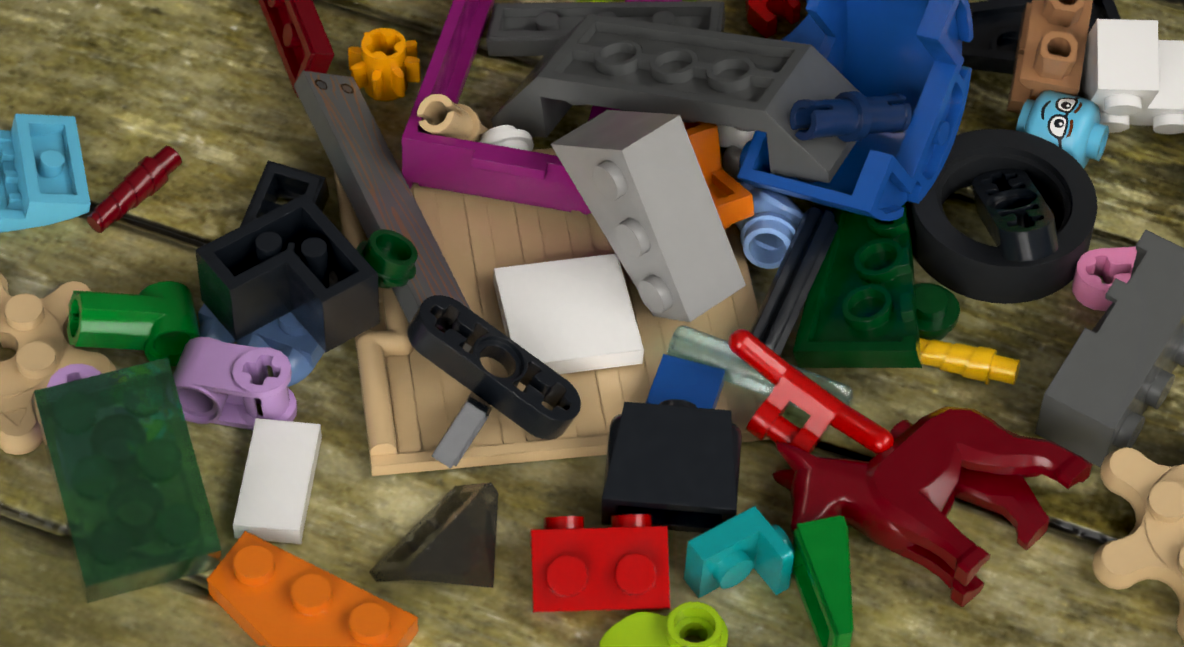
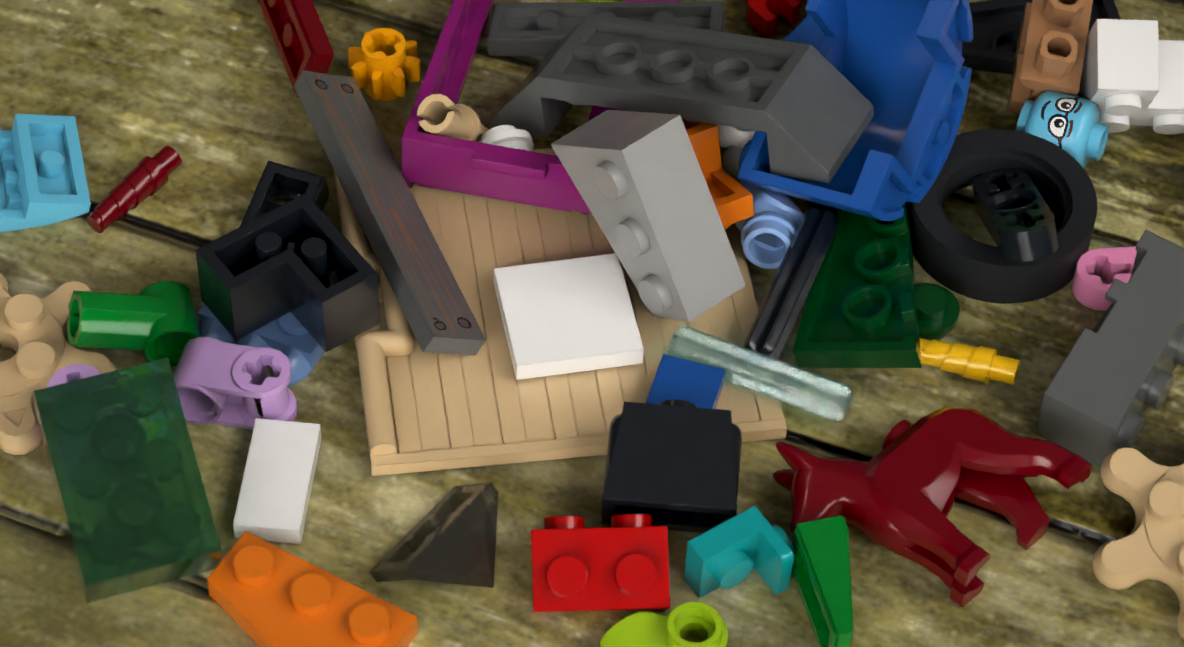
(390, 257): dark green plate -> none
(448, 354): black beam -> none
(462, 430): tile -> none
(806, 394): red piece -> none
(850, 116): dark blue pin -> none

